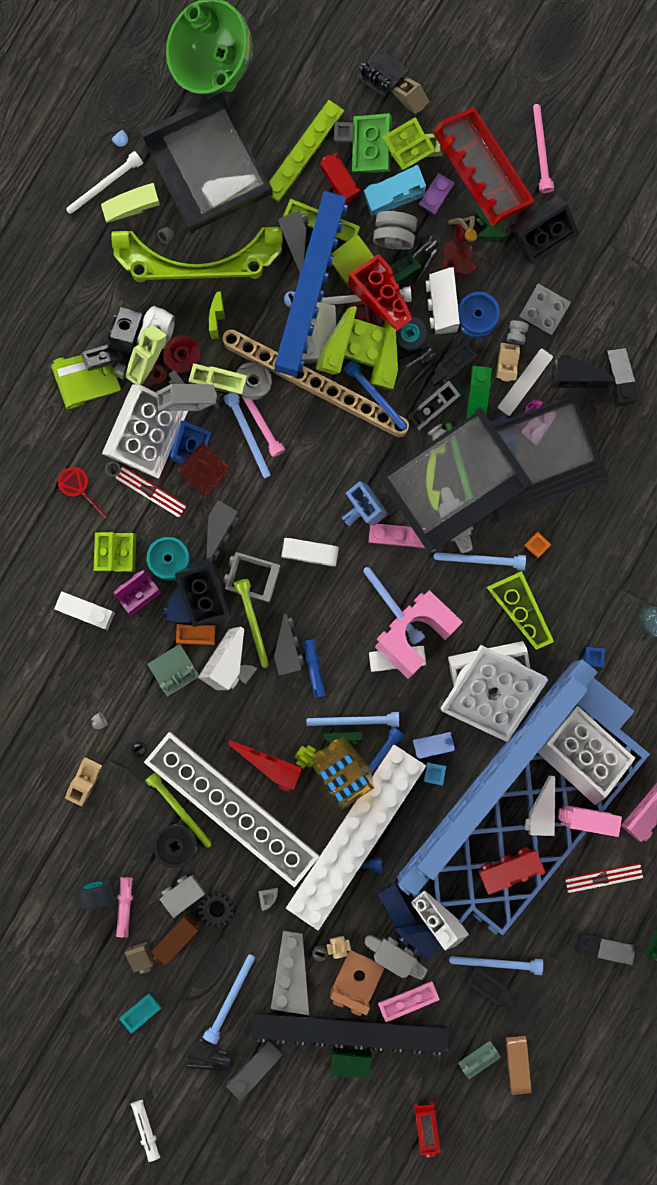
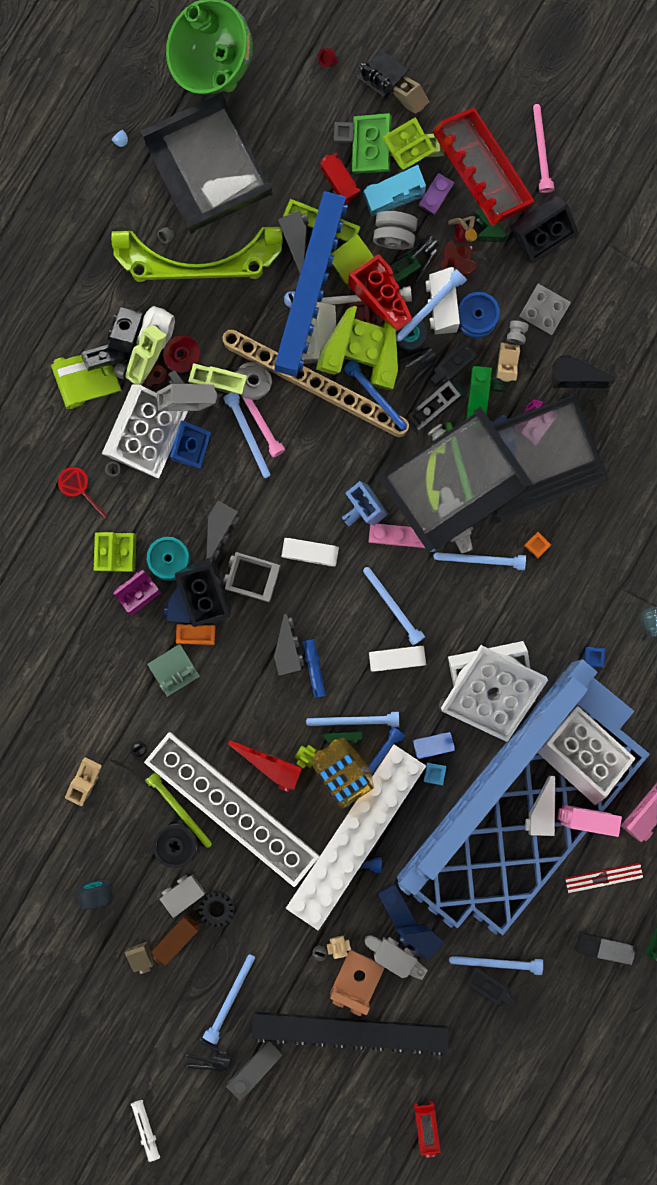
(84, 610): white slope -> none
(98, 721): light grey hinge -> none
(124, 906): bright pink pin -> none
(130, 203): yellowish green slope -> none
(132, 162): white piece -> none
(140, 1013): teal tile -> none
(151, 491): sticker -> none
(203, 469): clear red plate -> none
(216, 313): lime slope -> none
(225, 662): white slope -> none
(242, 587): lime piece -> none
(246, 673): light grey tile -> none
(268, 897): light grey tile -> none
(290, 981): light grey wing -> none
(305, 149): lime plate -> none
(327, 57): none -> dark red tile
(351, 1063): dark green hinge -> none
(394, 643): bright pink arch -> none
(408, 1001): bright pink plate -> none
(440, 921): white slope -> none
(455, 280): none -> light blue piece
(479, 1060): sand green hinge -> none
(498, 385): none -> clear green bush
(511, 870): red wedge -> none
(518, 1065): medium nougat beam -> none
(522, 608): lime wedge -> none
(525, 382): white sticker -> none
(624, 385): slope -> none

